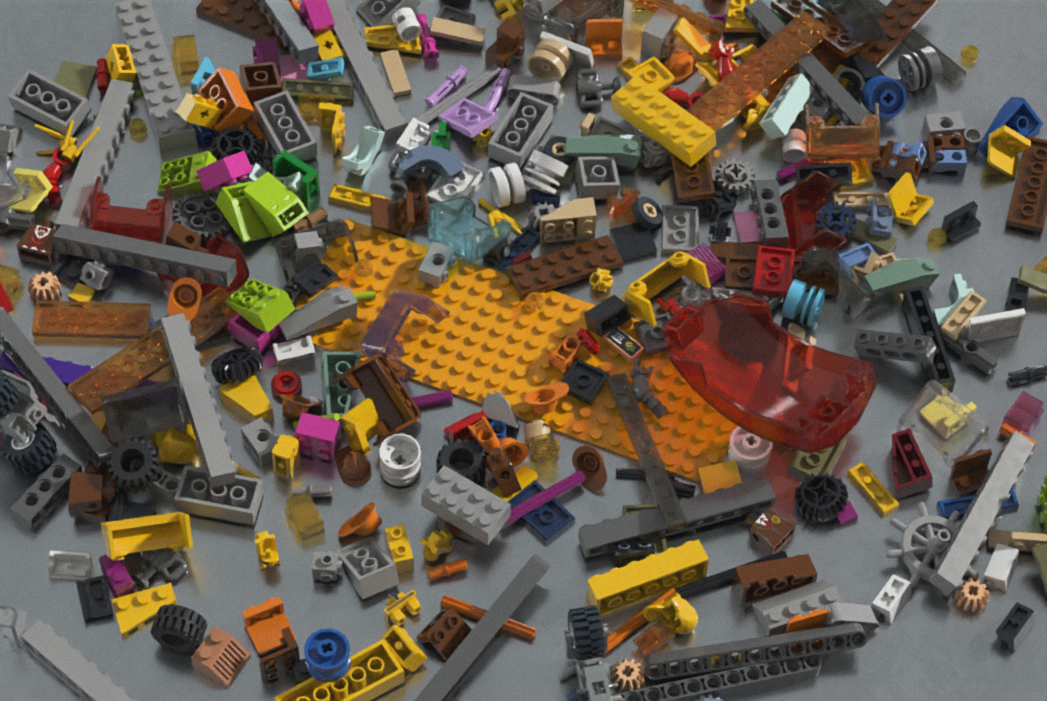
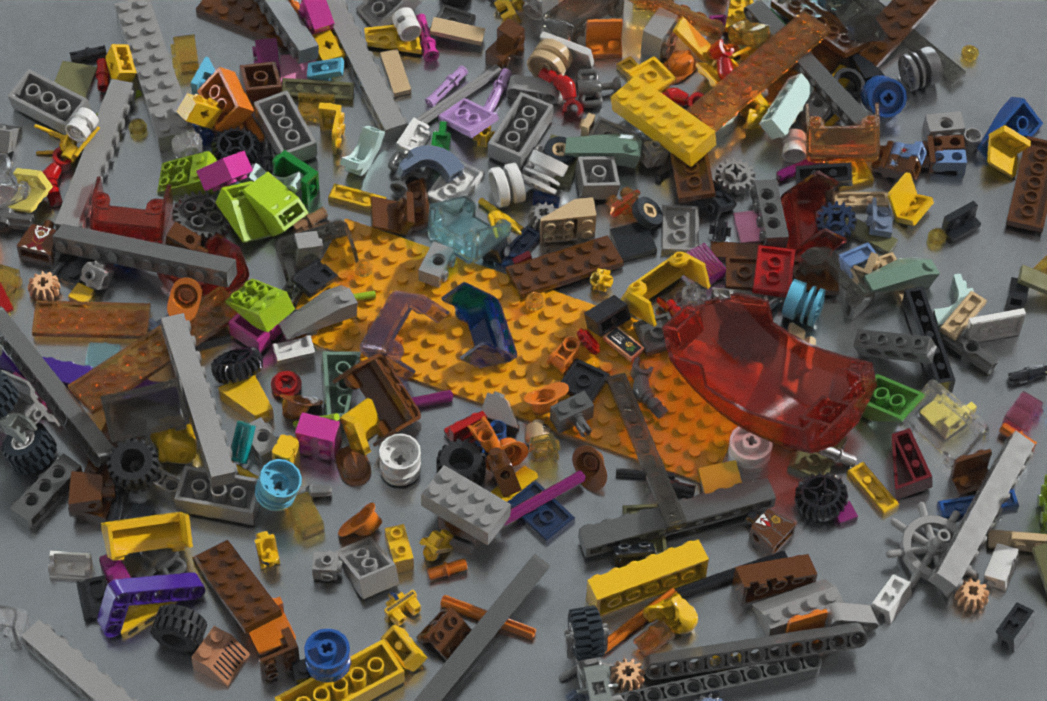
(82, 124): none -> white wheel
(88, 54): none -> black pin
(100, 352): none -> clear light blue piece
(141, 591): none -> dark purple beam
(186, 144): none -> clear gear
(237, 586): none -> reddish brown plate
(243, 443): none -> teal tile
(278, 475): none -> medium azure wheel
(486, 325): none -> windscreen
(565, 86): none -> red piece
(572, 413): none -> dark grey brick
(748, 34): none -> clear yellow brick
(839, 456): none -> light grey axle
(891, 401): none -> bright green slope

